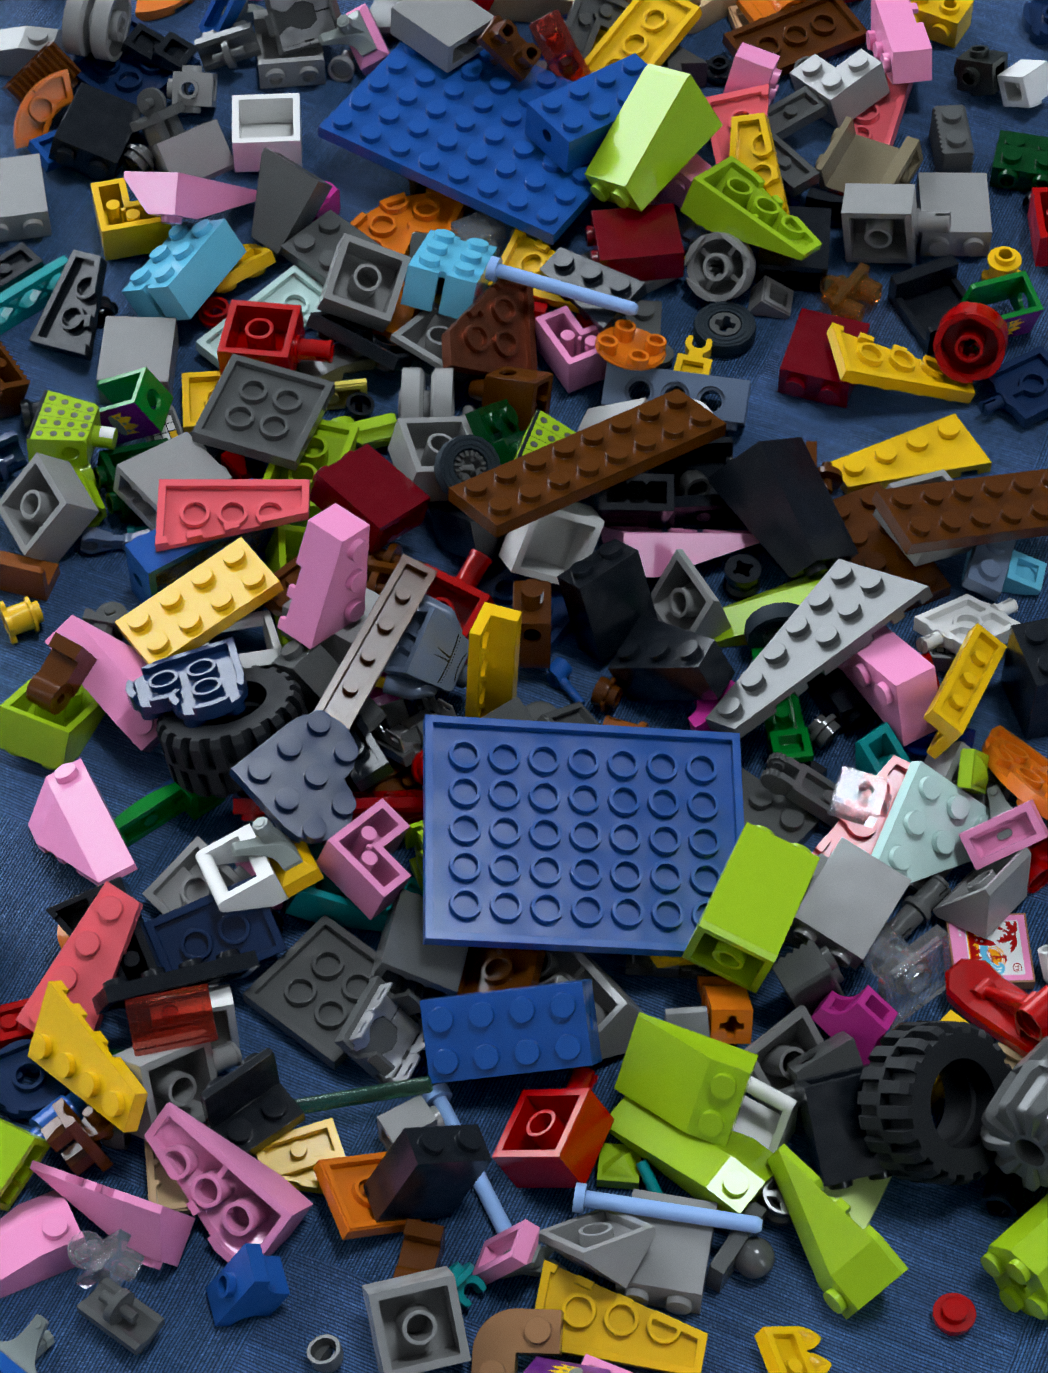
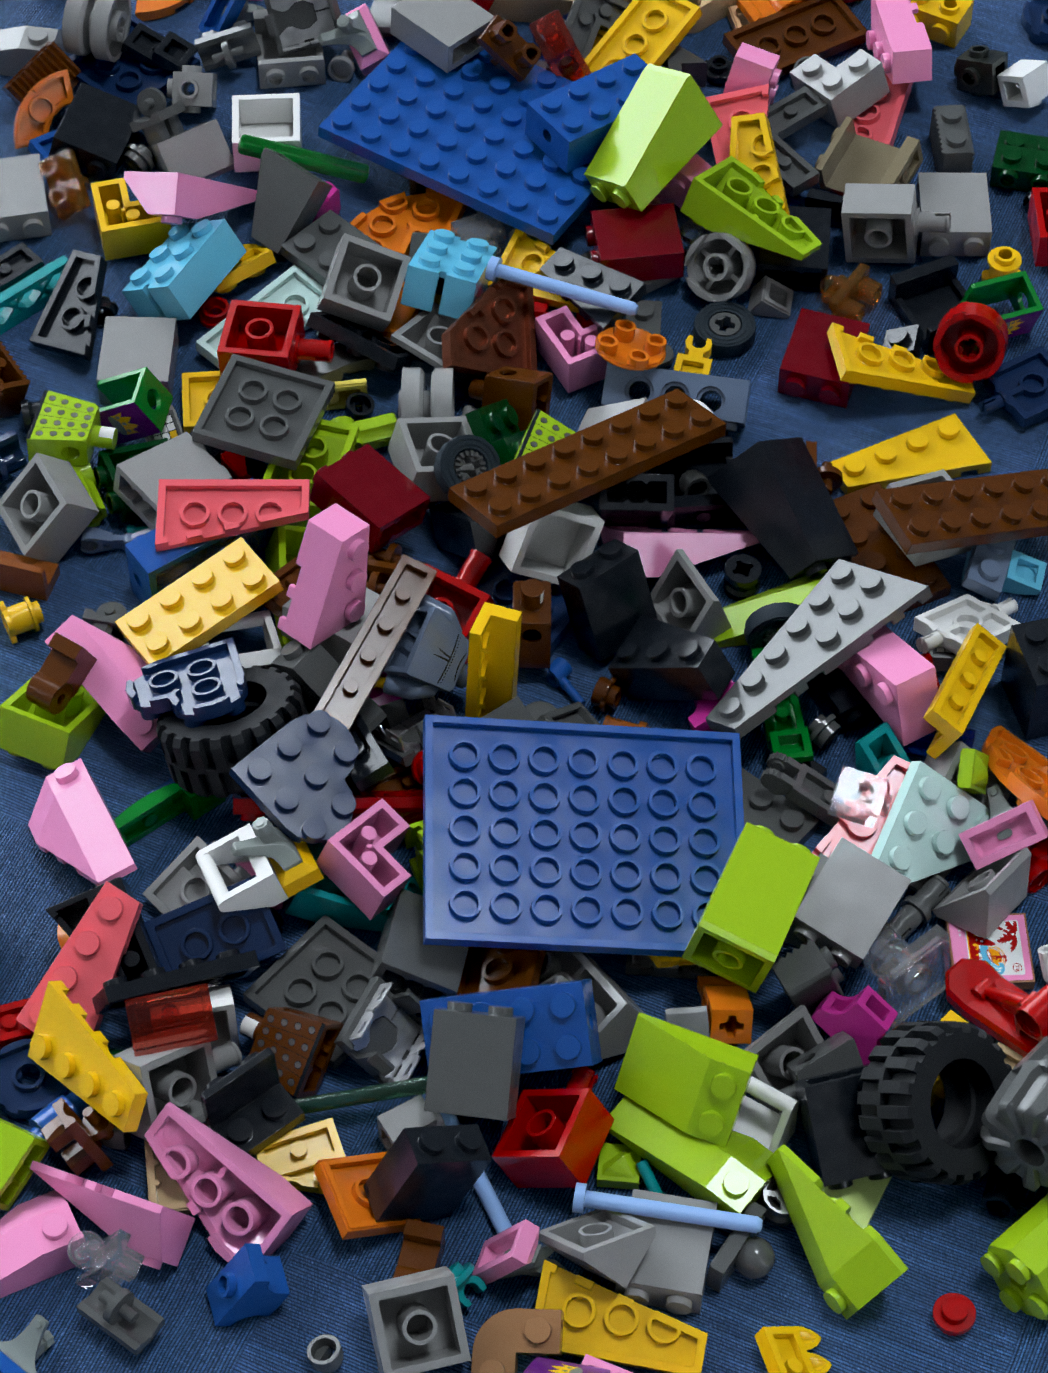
(66, 183): none -> clear orange hips
(300, 1045): none -> reddish brown torso
(307, 159): none -> green axle
(475, 1061): none -> dark grey brick
(908, 337): none -> plate

